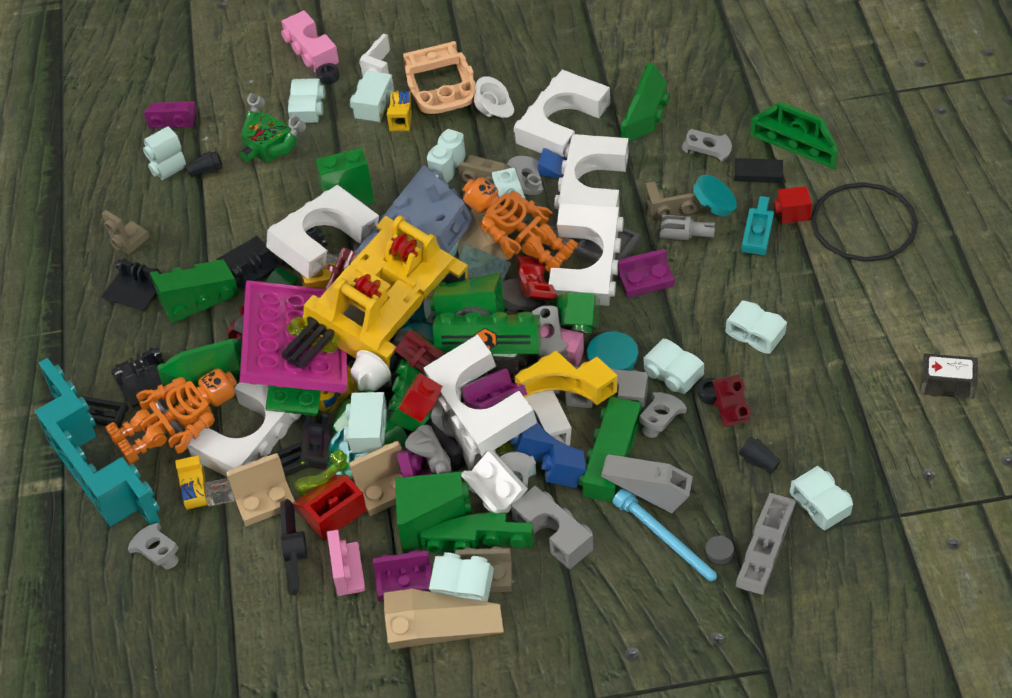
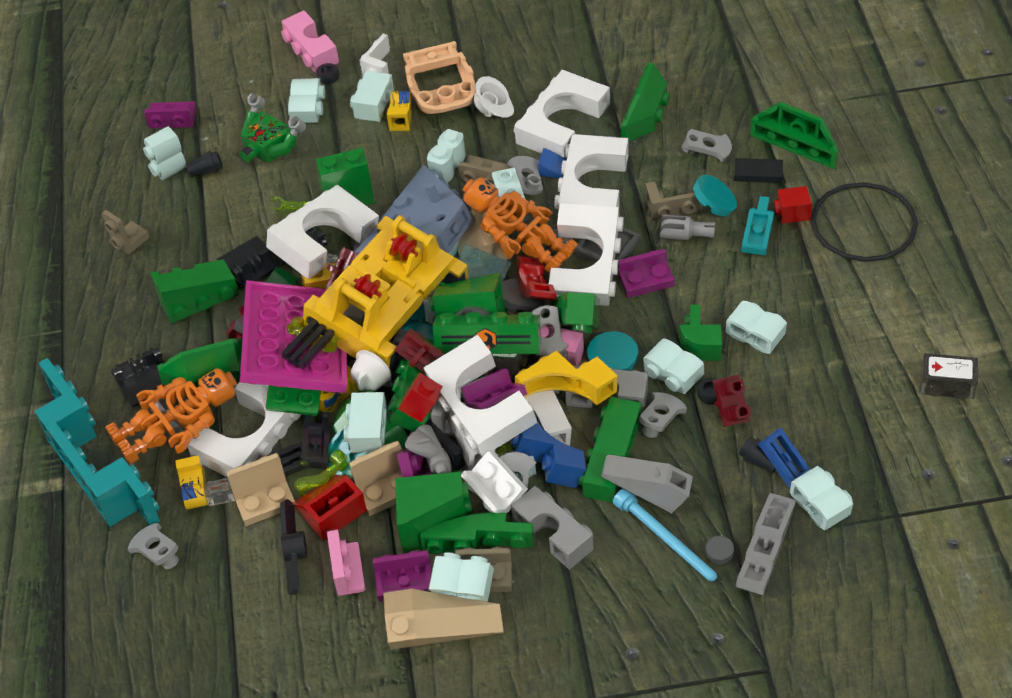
(108, 417): black tile -> none
(132, 285): black hinge -> none
(293, 205): none -> clear neon green piece
(698, 339): none -> green brick
(781, 459): none -> blue tile

